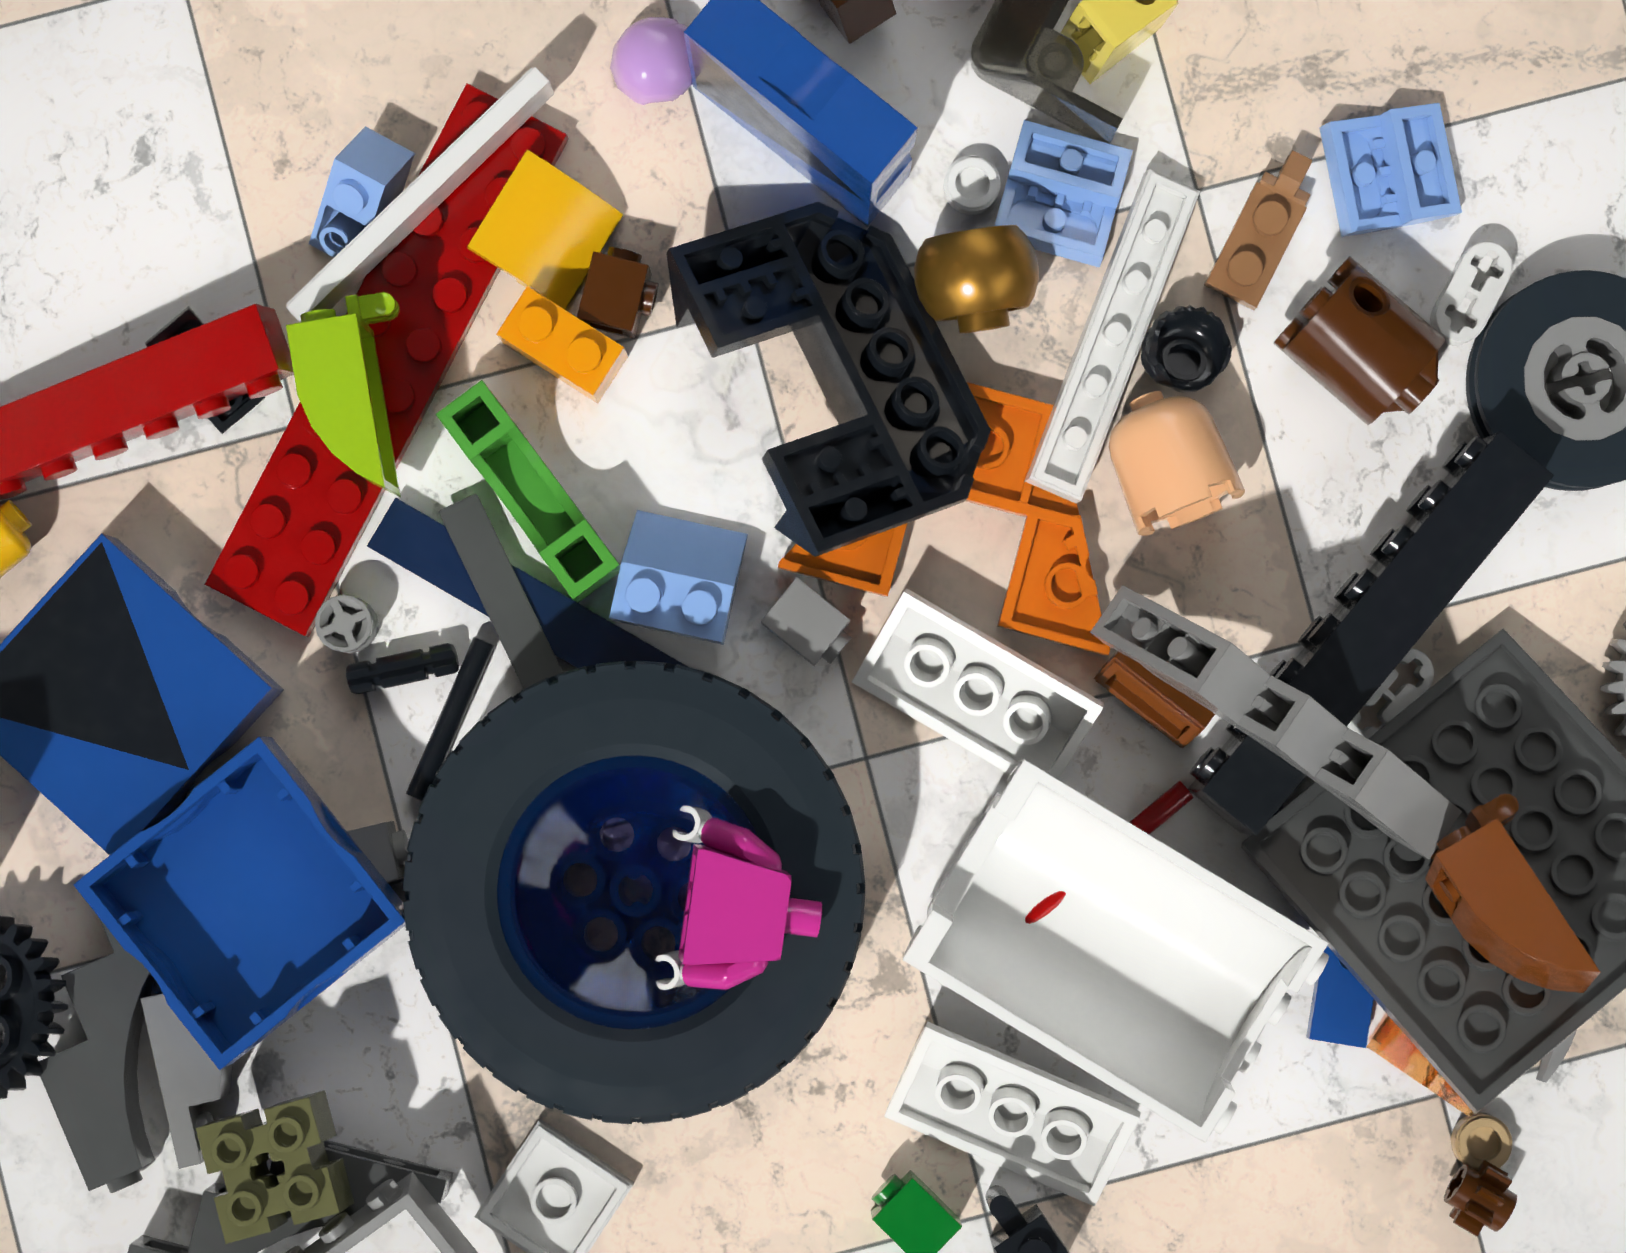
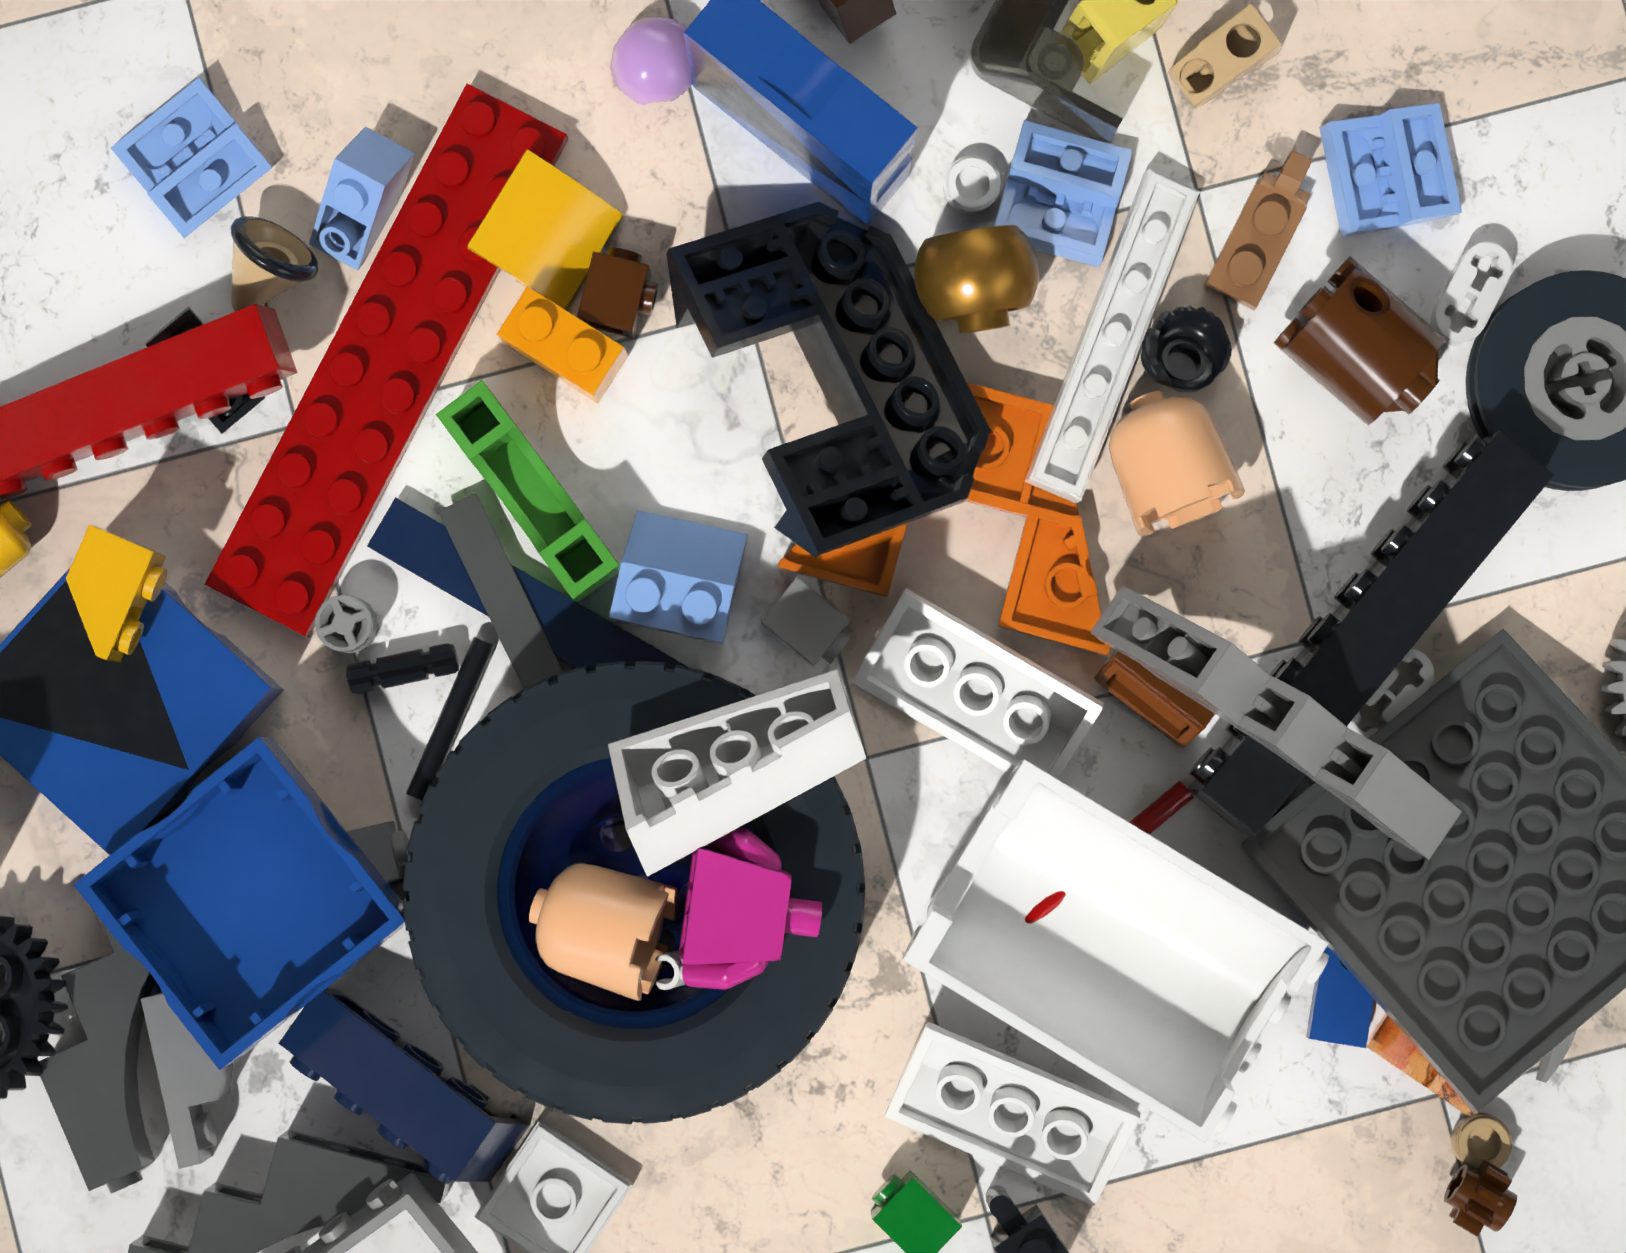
(111, 587): none -> yellow slope
(191, 157): none -> light blue slope
(255, 1197): olive brick -> none
(266, 261): none -> tan hat
(343, 386): lime piece -> none
(401, 1090): none -> dark blue wedge
(423, 194): white tile -> none
(604, 927): none -> light nougat cylinder
(731, 766): none -> white wedge
(1225, 56): none -> tan leg
(1504, 905): dark orange piece -> none

